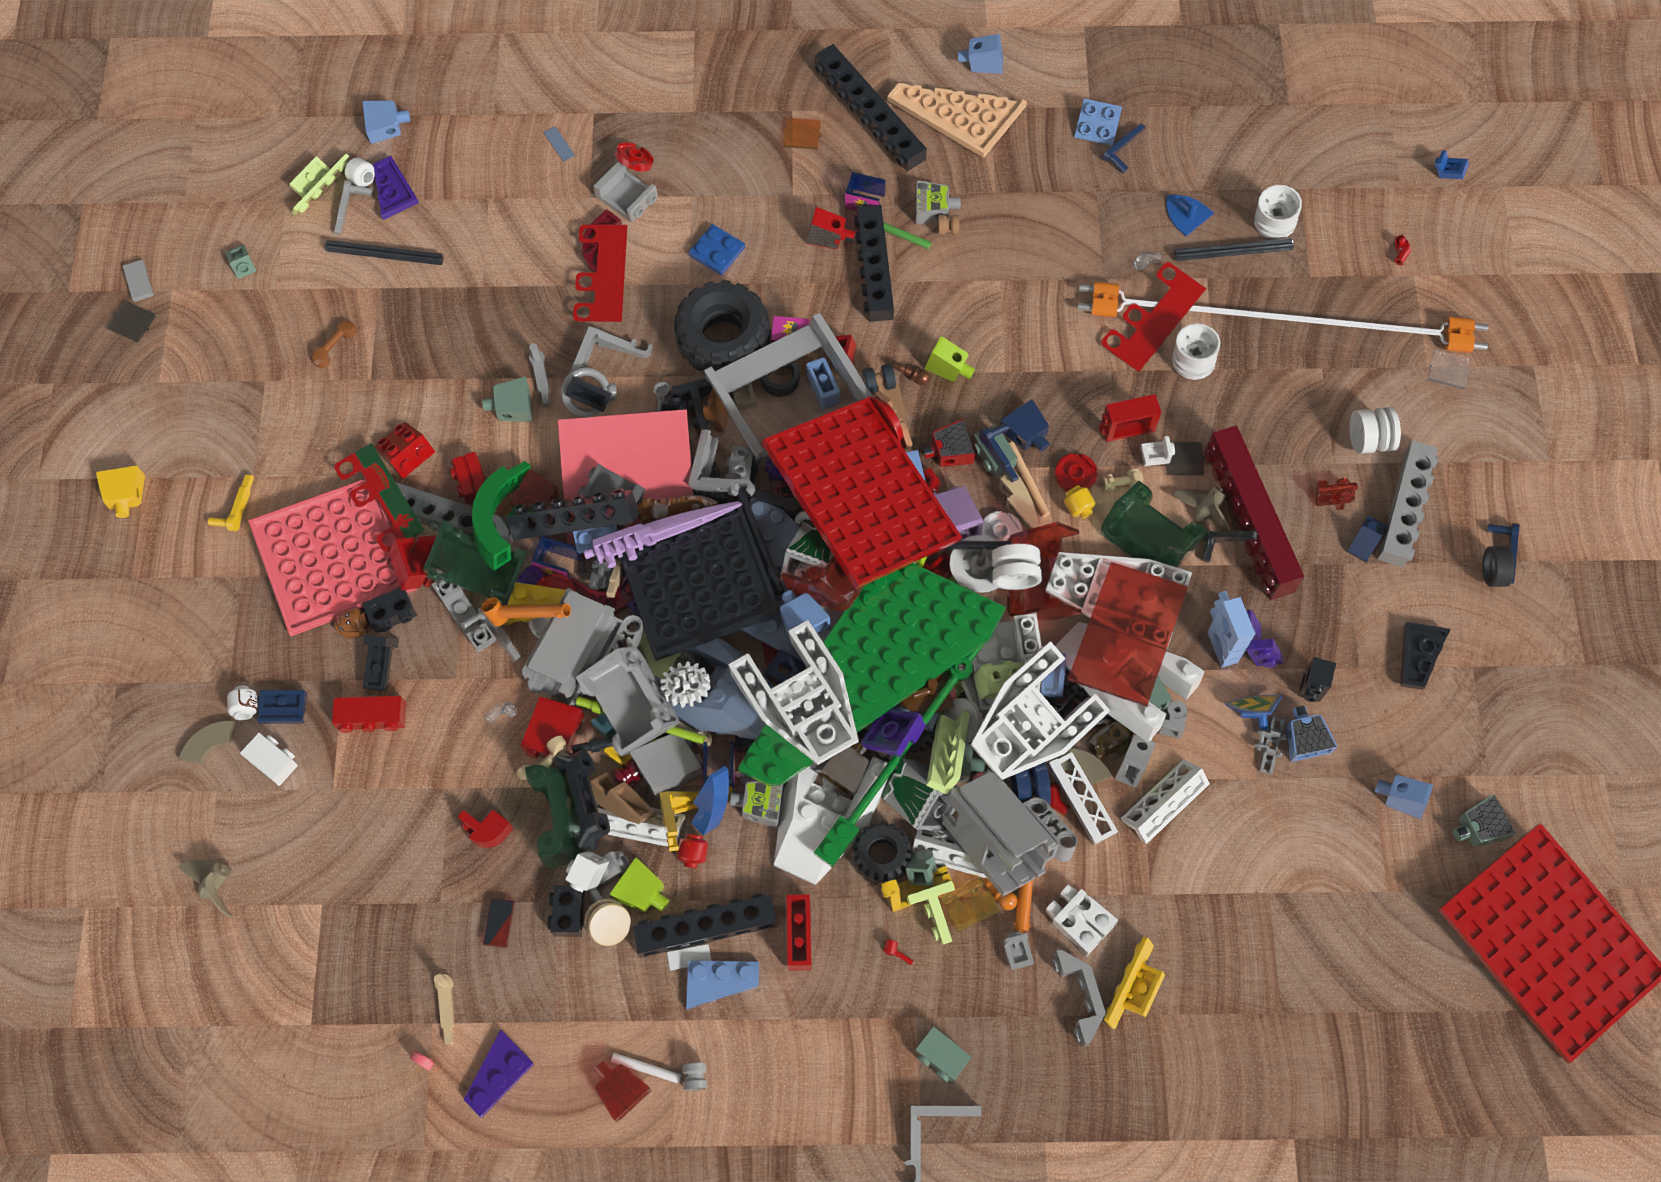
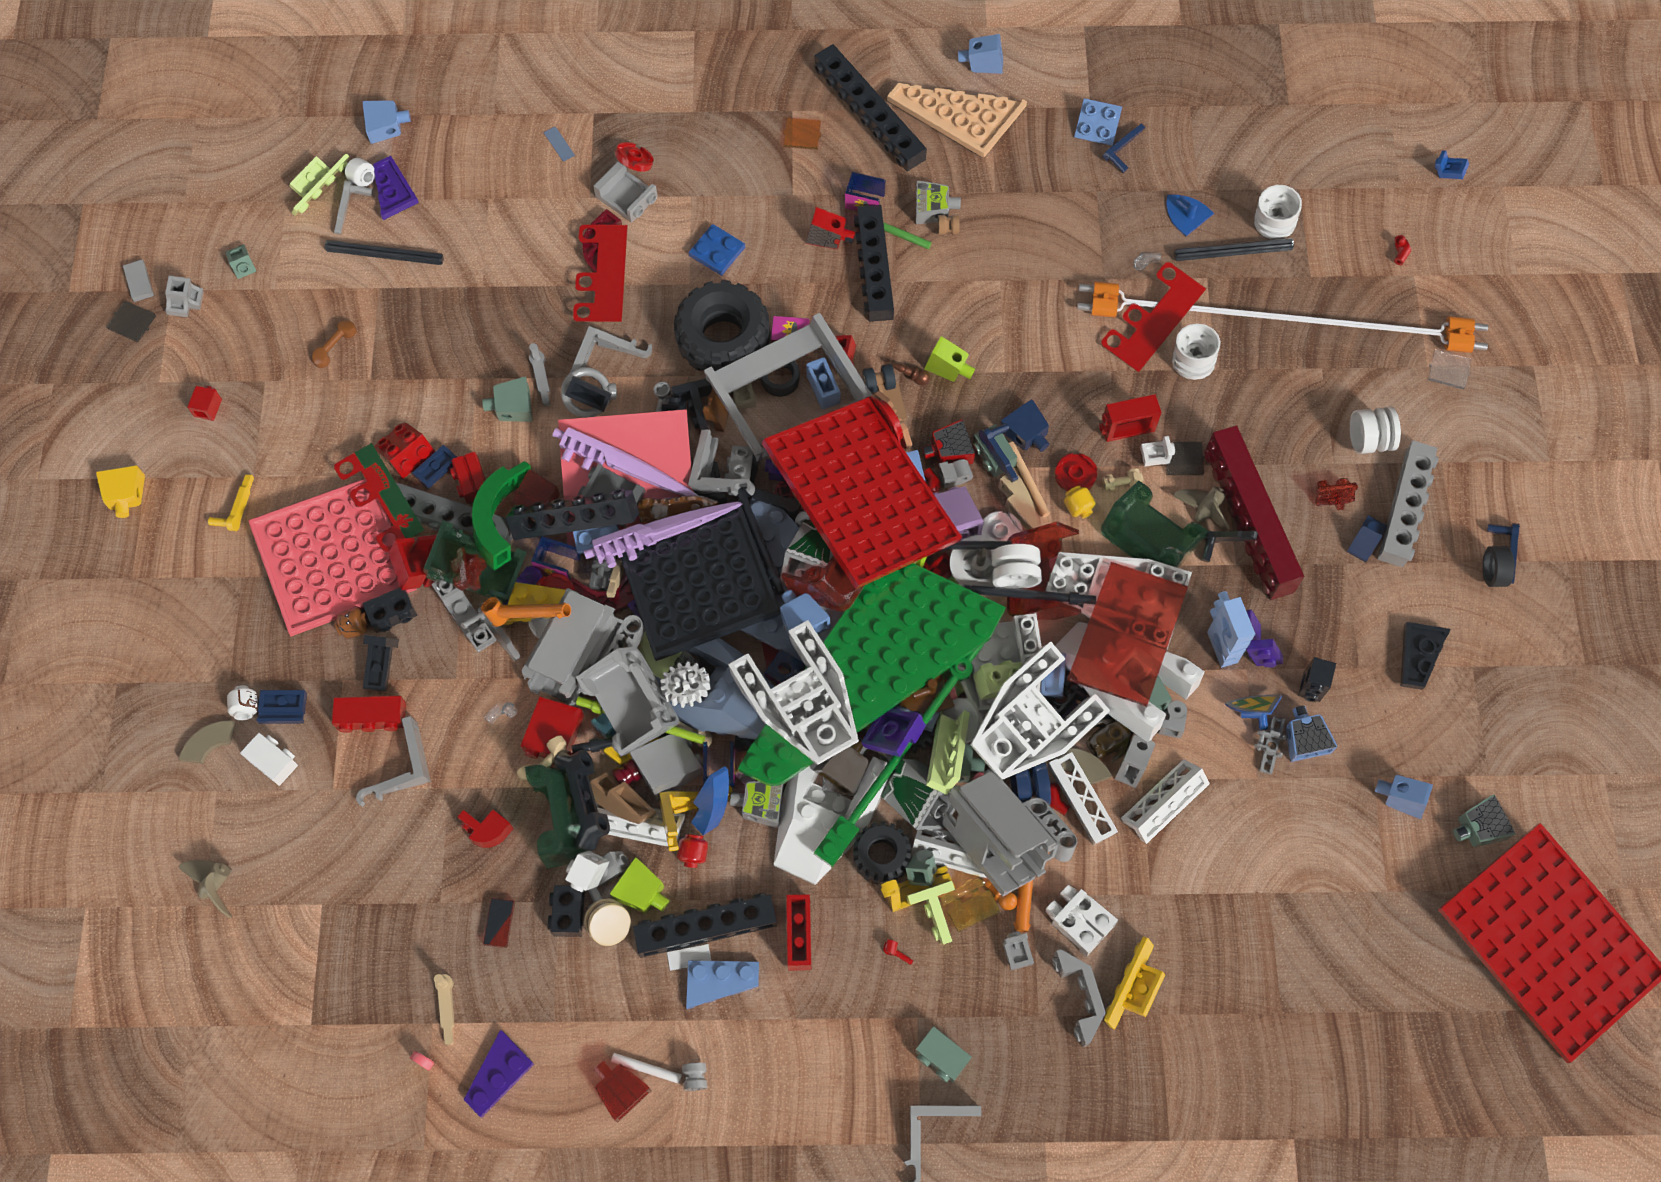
(182, 296): none -> light grey brick
(204, 402): none -> red brick
(407, 780): none -> light grey hinge
(435, 467): none -> dark blue plate
(469, 568): none -> clear red hips
(599, 452): none -> lavender piece
(954, 473): none -> light grey leg
(1072, 598): none -> black bar

